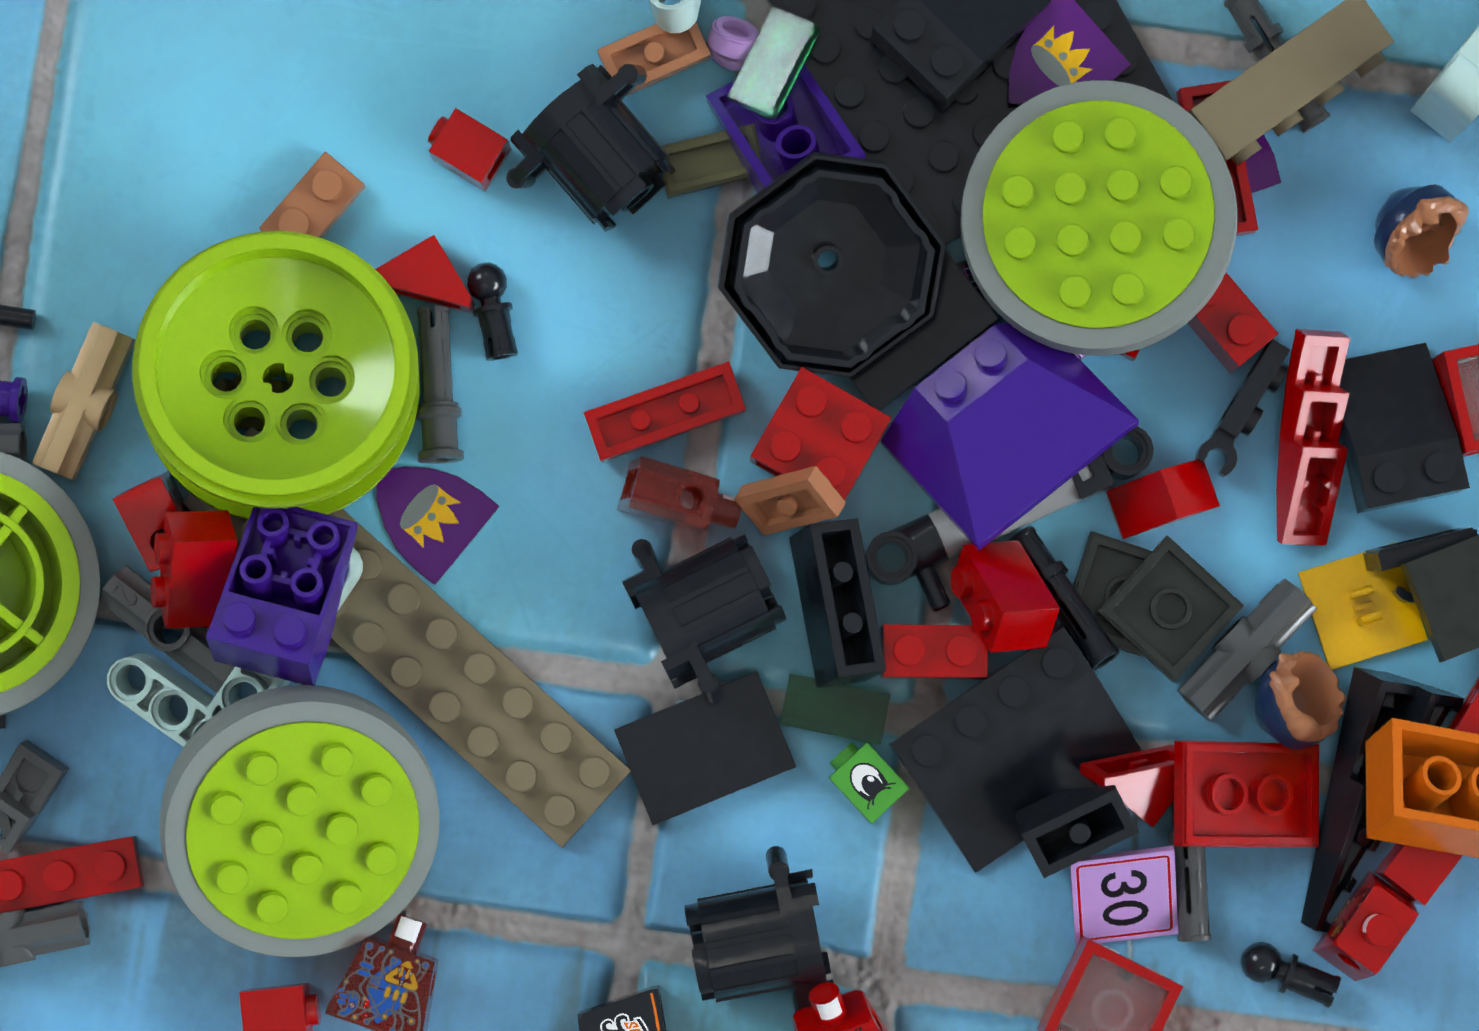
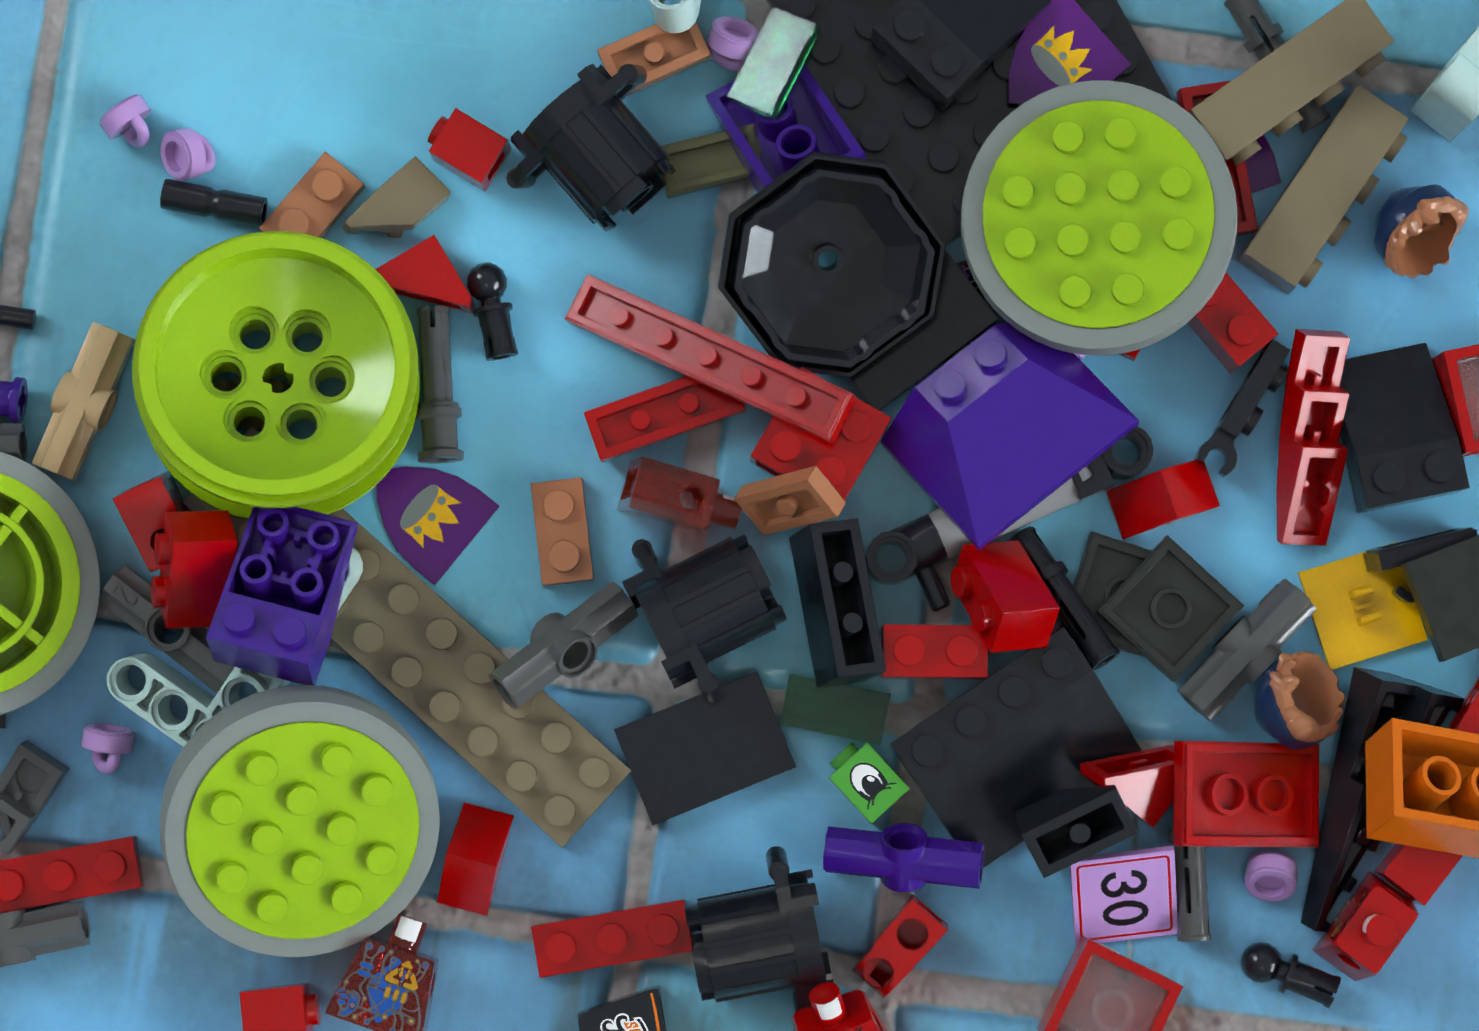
(108, 739): none -> lavender tile
(125, 118): none -> lavender tile
(186, 154): none -> lavender tile
(206, 201): none -> black piece
(400, 202): none -> dark tan slope
(474, 858): none -> red slope
(562, 531): none -> nougat plate
(563, 645): none -> dark grey piece
(611, 938): none -> red plate
(711, 358): none -> red tile
(900, 946): none -> red leg
(903, 857): none -> dark purple piece
(1271, 875): none -> lavender tile
(1324, 189): none -> dark tan brick

